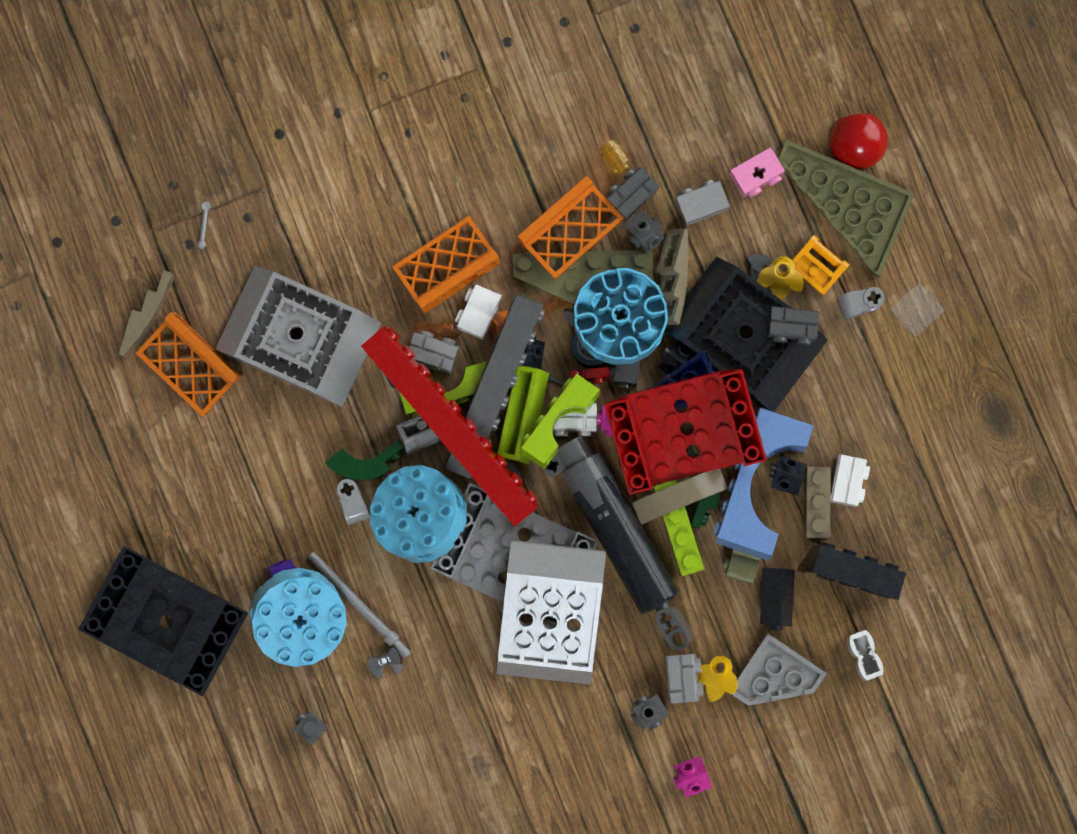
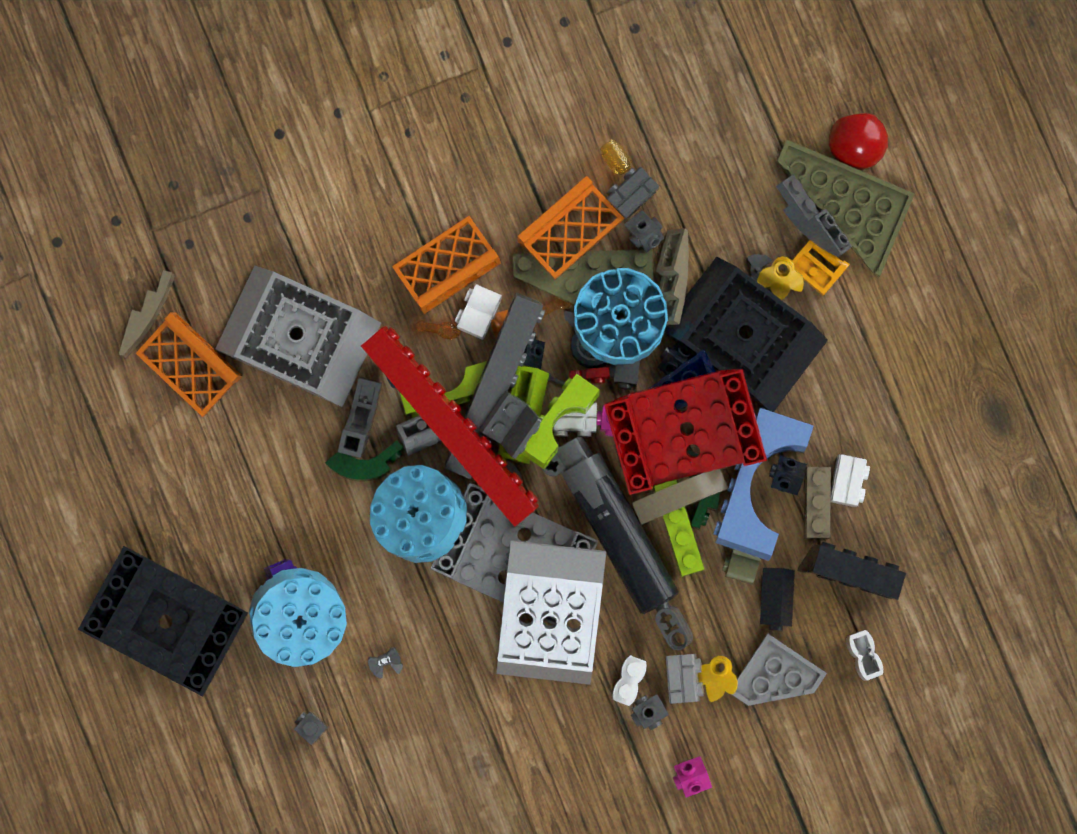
(206, 207): light grey hinge -> none
(354, 505): light grey piece -> none
(361, 417): none -> dark grey arch
(391, 637): light grey bar -> none
(434, 353): light grey brick -> none
(511, 424): none -> dark grey bracket
(627, 686): none -> white brick
(702, 202): light grey brick -> none
(763, 162): bright pink brick -> none
(793, 324): dark grey brick -> none
(814, 225): none -> dark grey slope
(856, 302): light grey piece -> none
(917, 310): clear piece -> none

